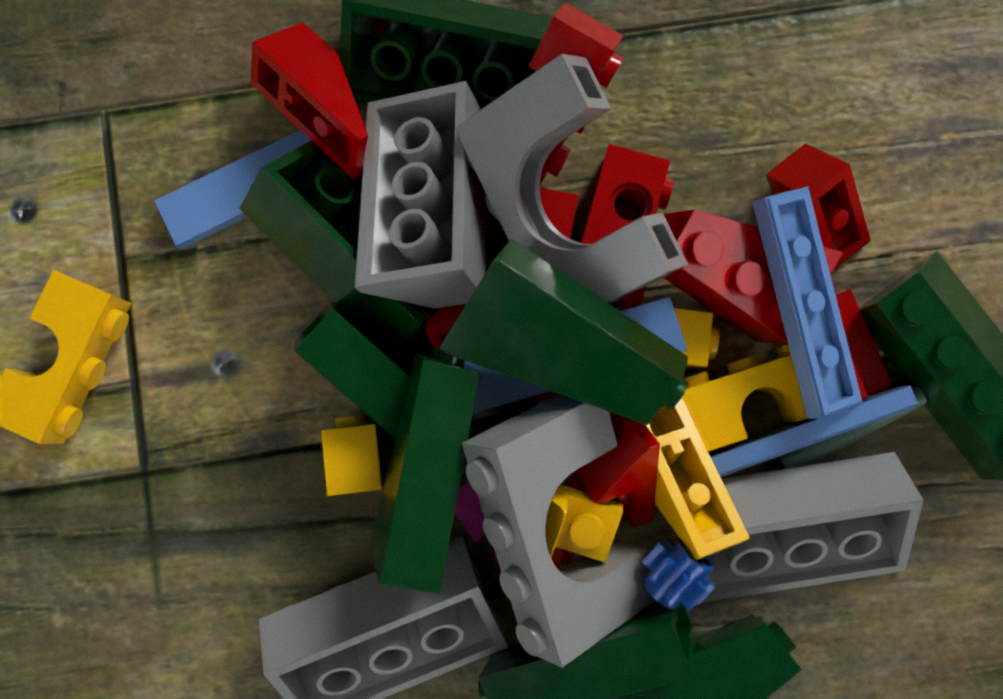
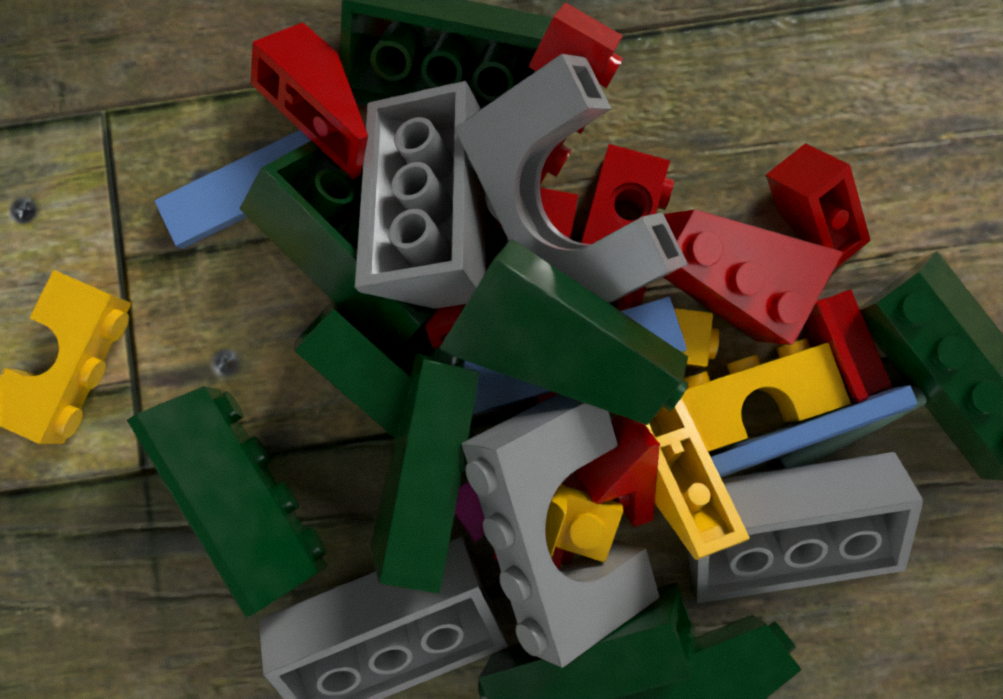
(230, 496): none -> dark green slope
(354, 456): yellow brick -> none
(677, 575): blue gear -> none
(807, 302): medium blue tile -> none

